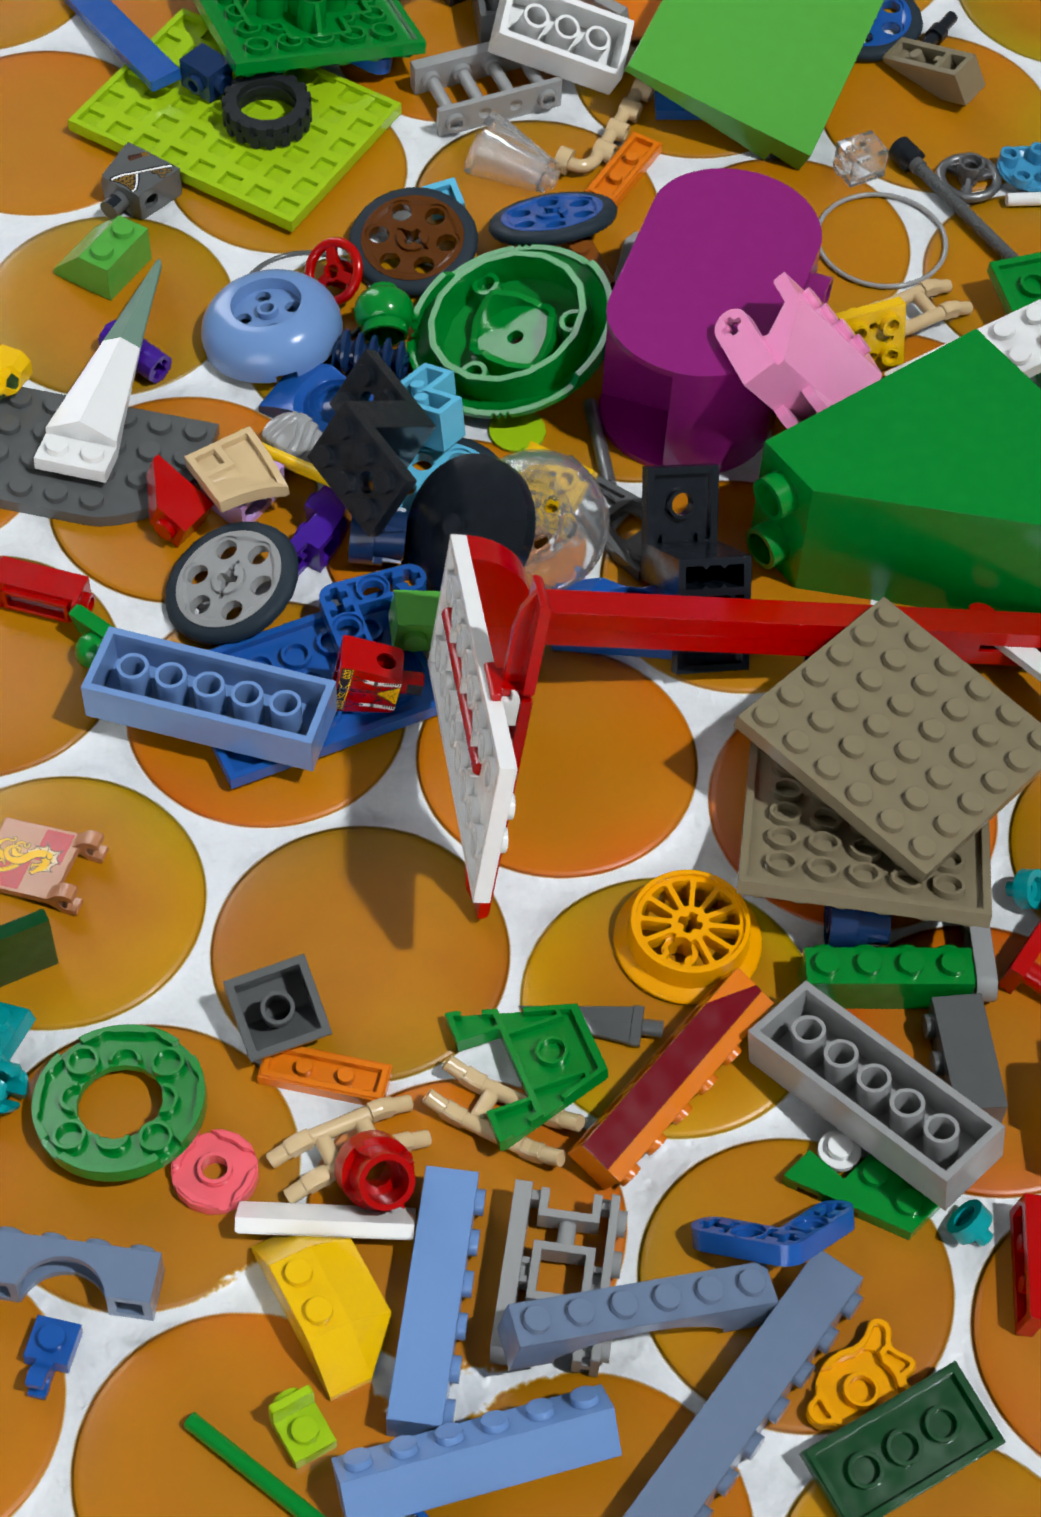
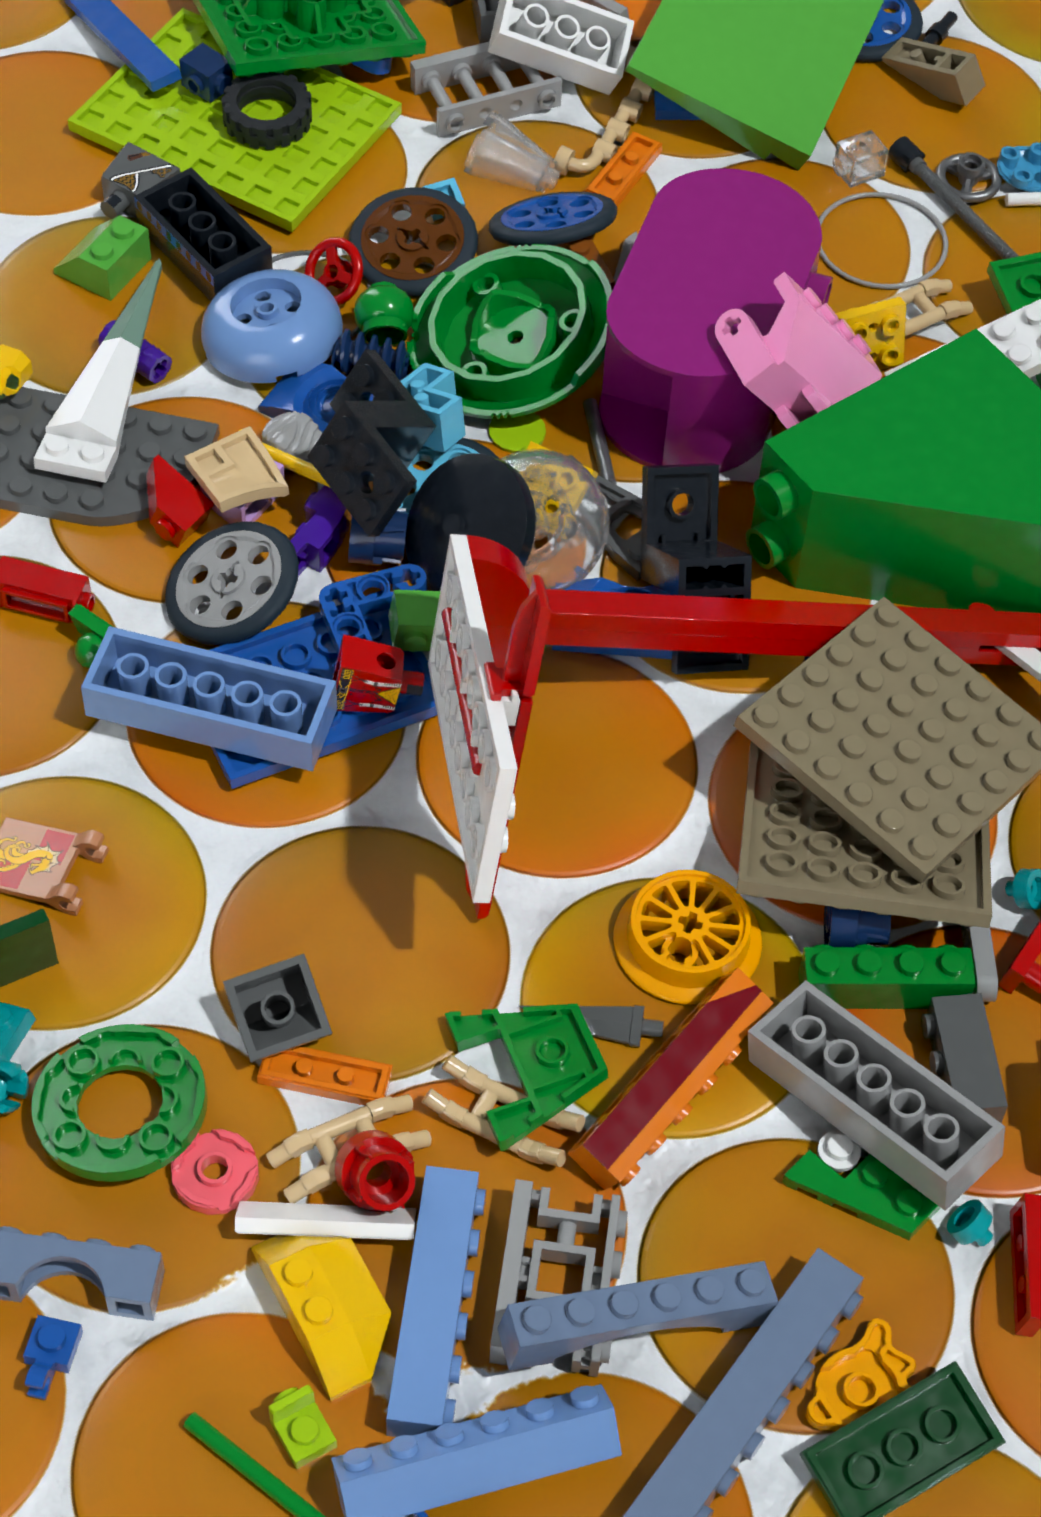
(201, 232): none -> black brick
(774, 1245): blue beam -> none

